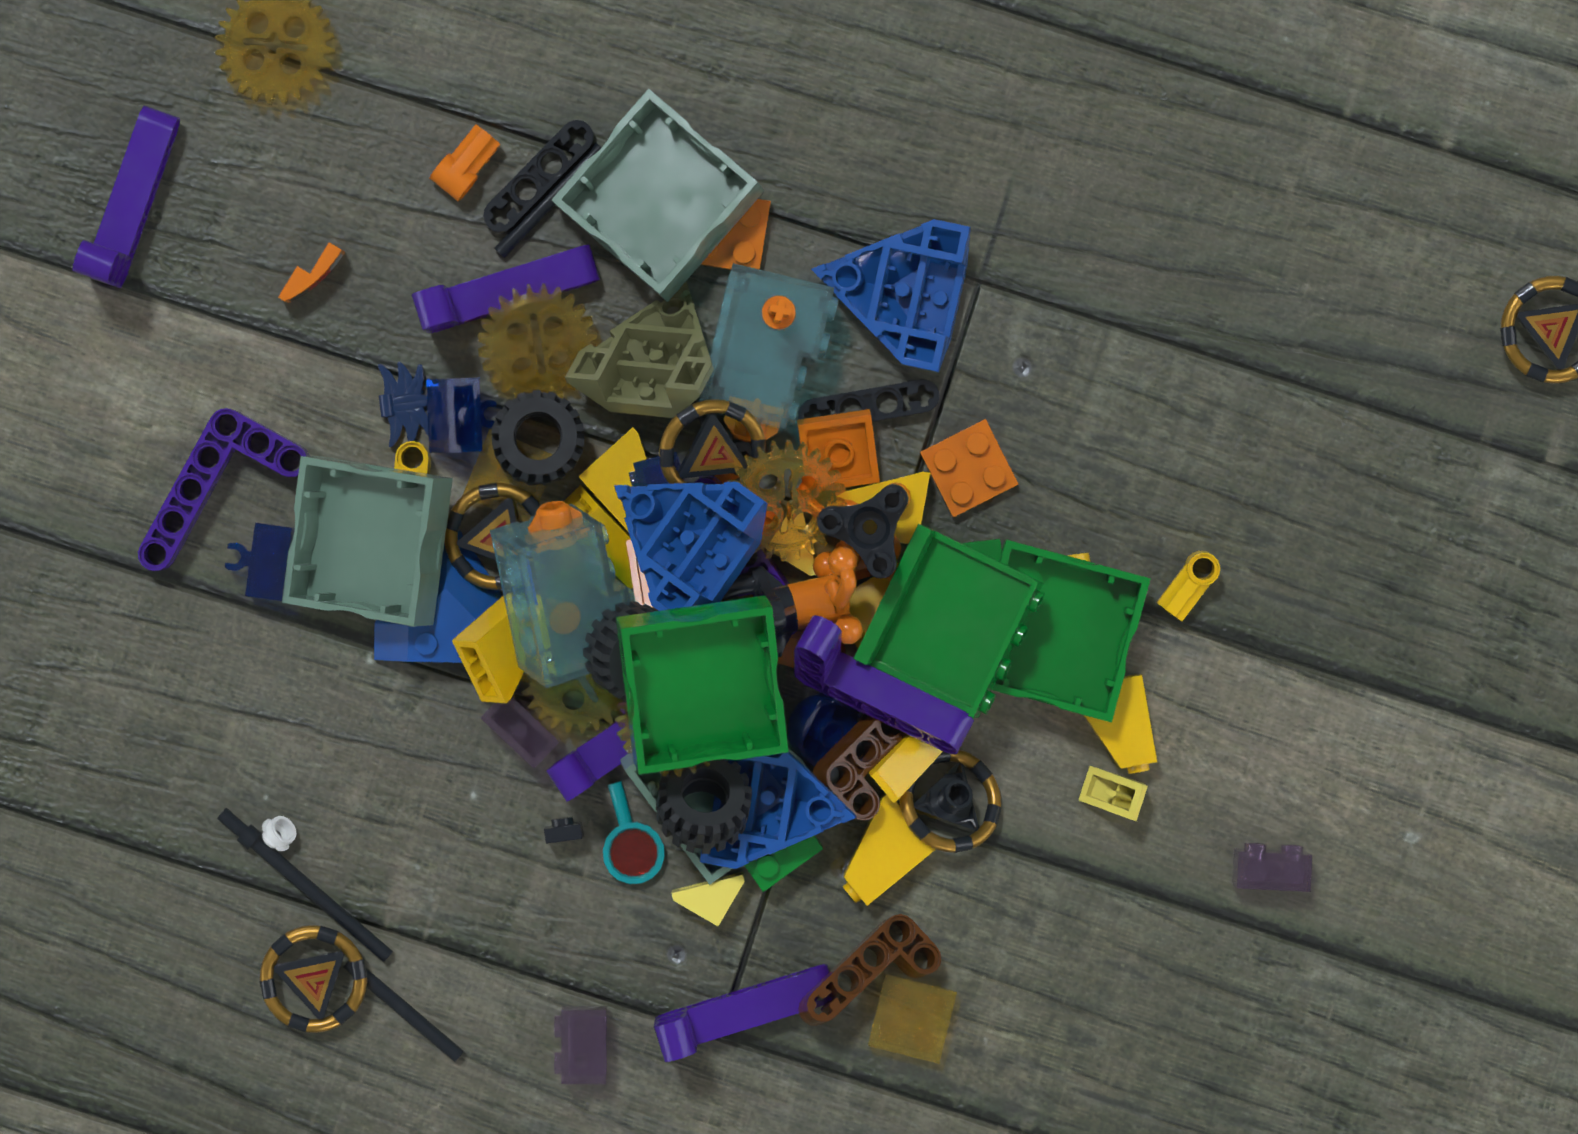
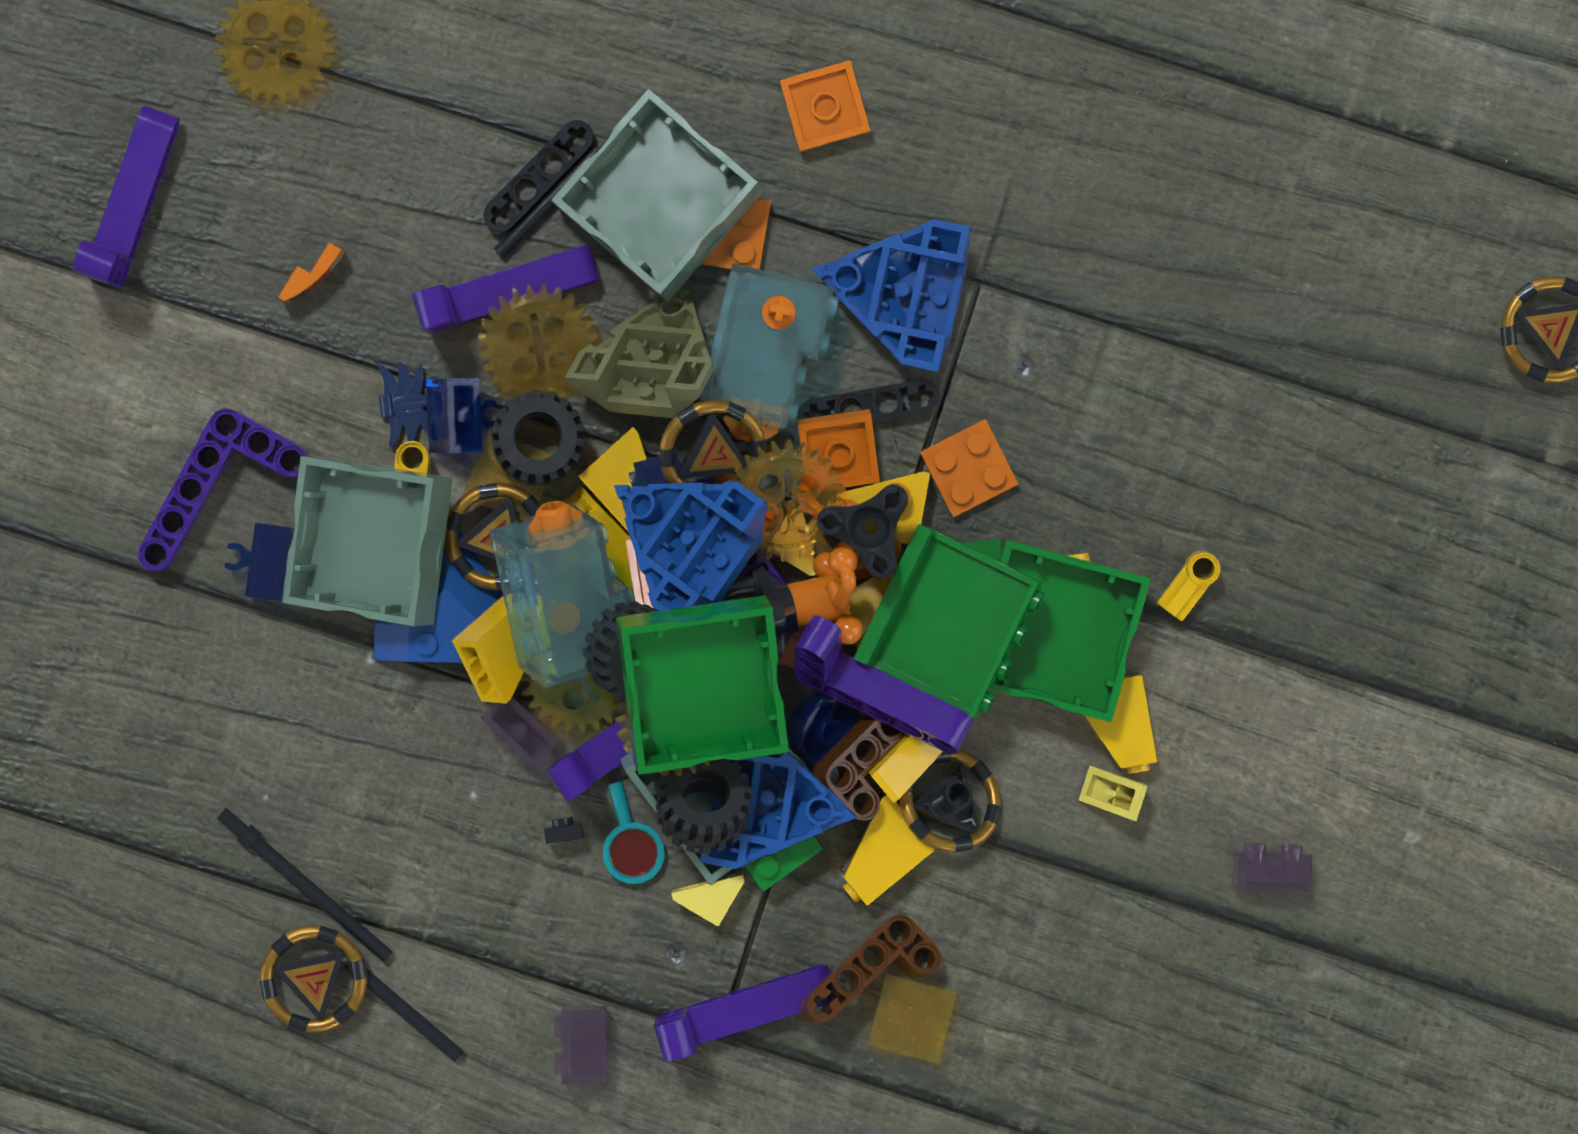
(278, 833): white plate -> none
(459, 170): orange piece -> none
(825, 106): none -> orange plate

